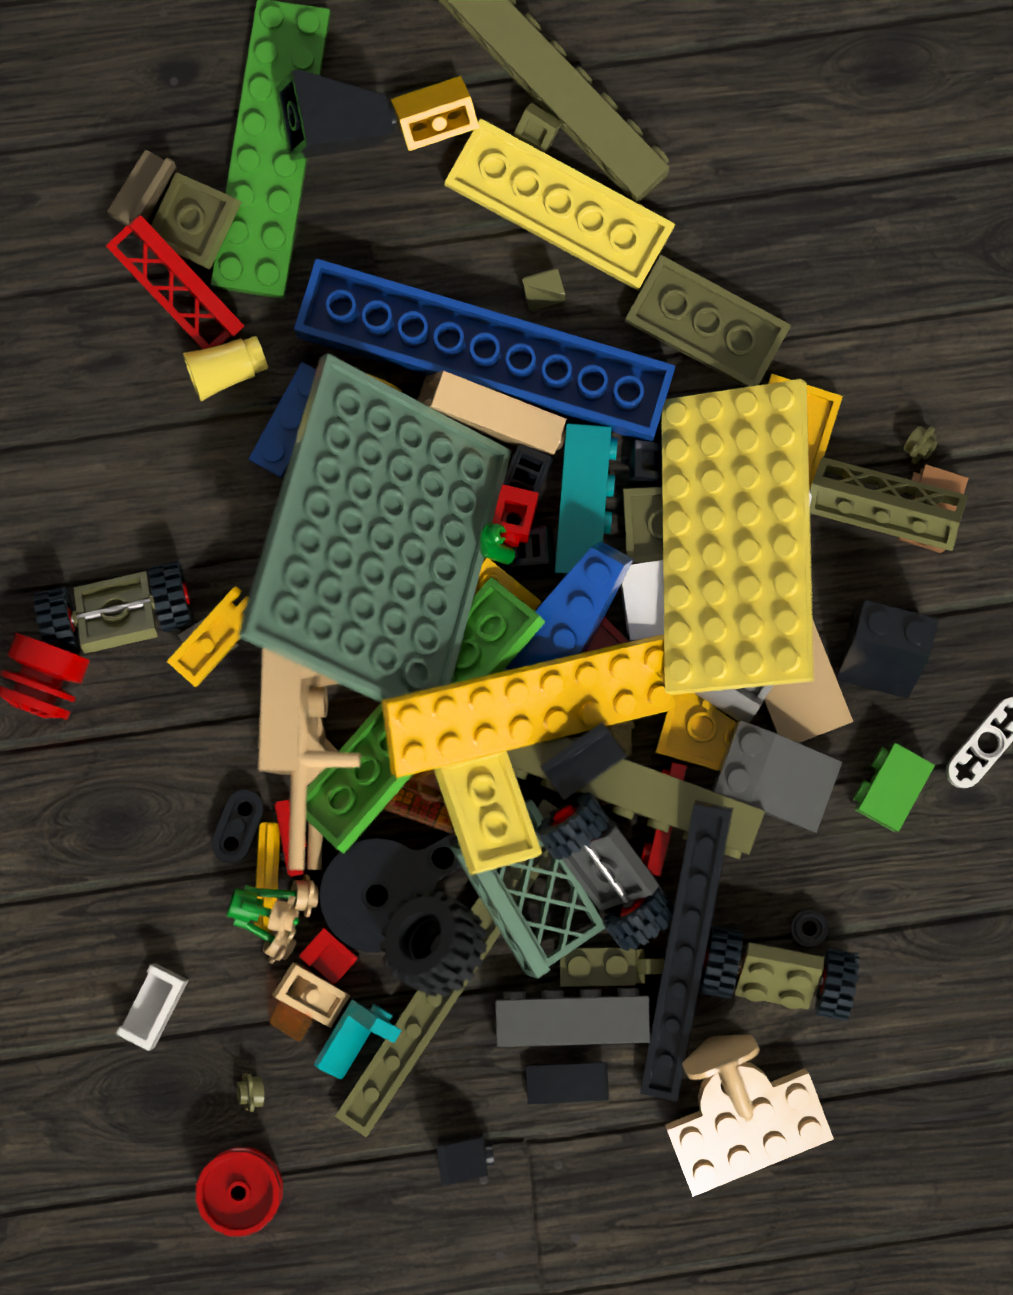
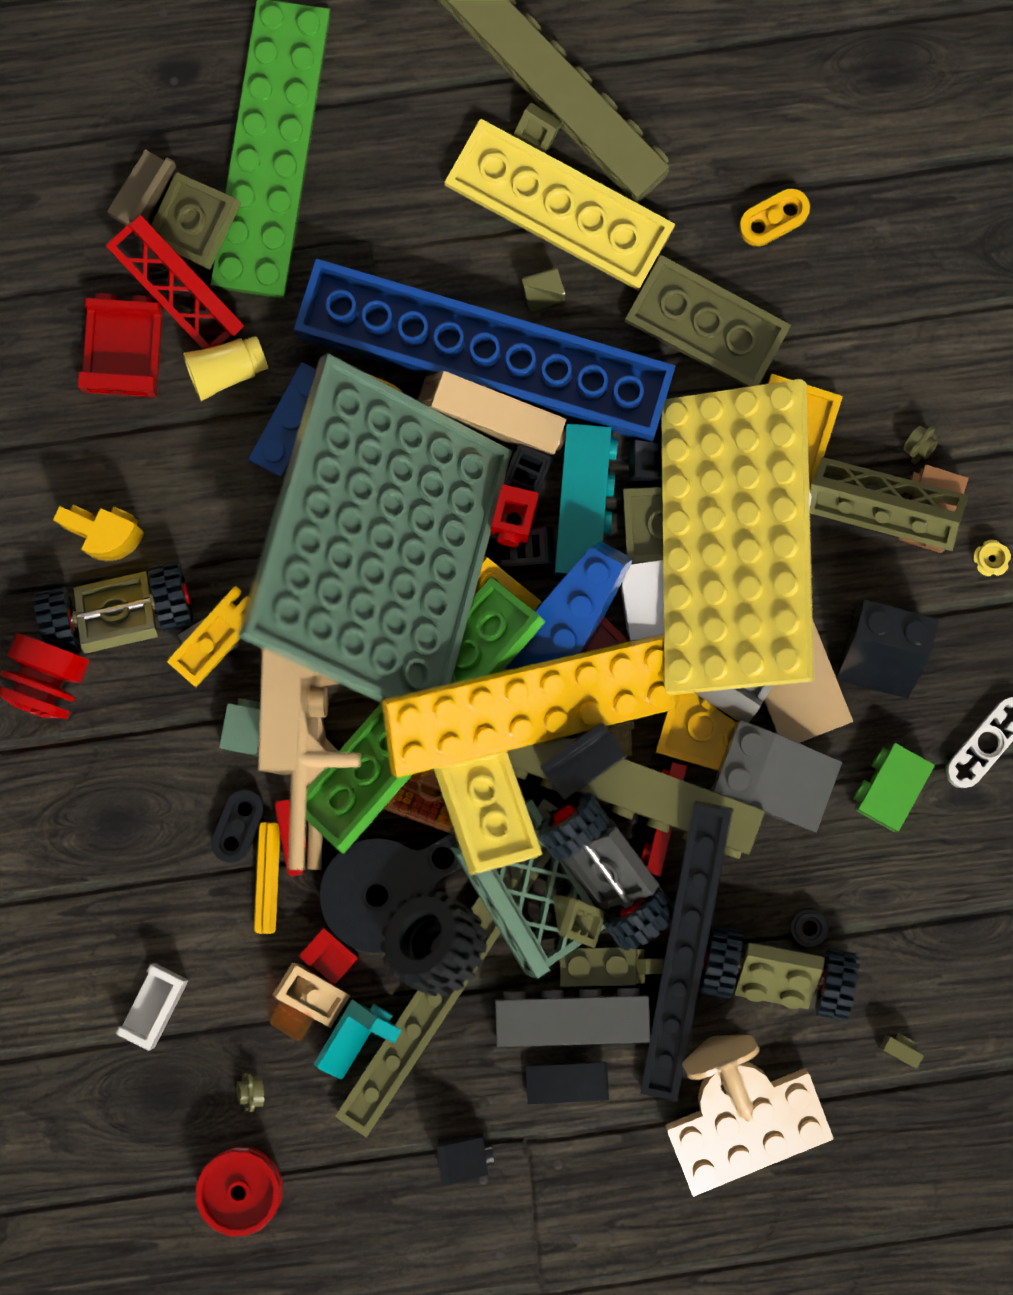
(107, 536): none -> yellow brick
(122, 346): none -> red panel
(242, 727): none -> sand green brick
(283, 917): plant -> none
(331, 116): black slope -> none
(435, 113): yellow brick -> none
(491, 544): green arm -> none
(578, 920): none -> olive slope
(773, 218): none -> yellow plate
(902, 1049): none -> olive plate
(1002, 556): none -> light yellow plate

